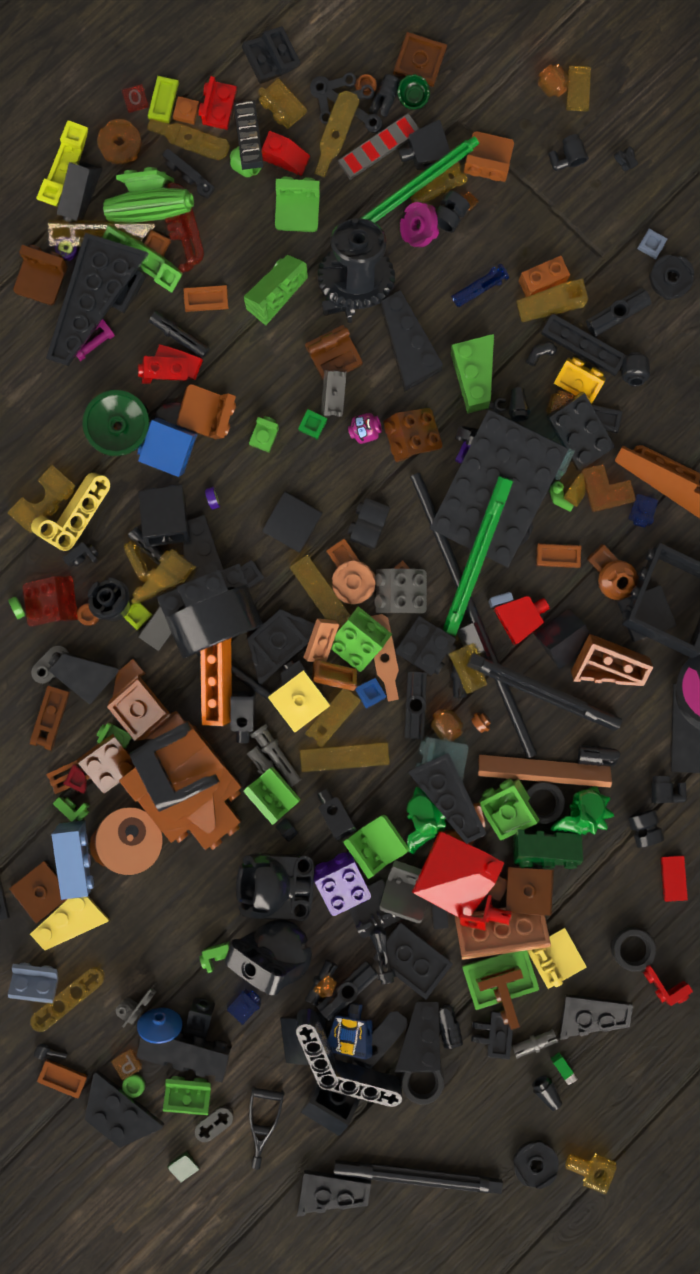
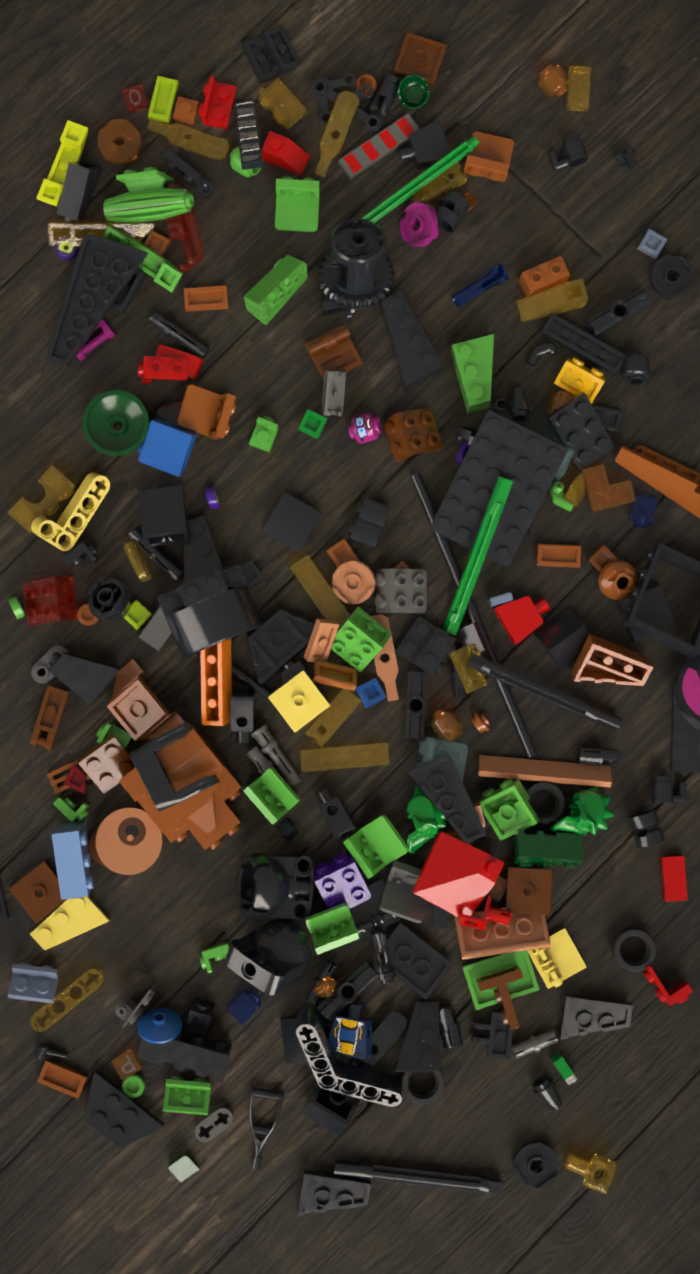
(40, 275): reddish brown bracket -> none
(169, 574): clear yellow slope -> none
(332, 928): none -> bright green bracket

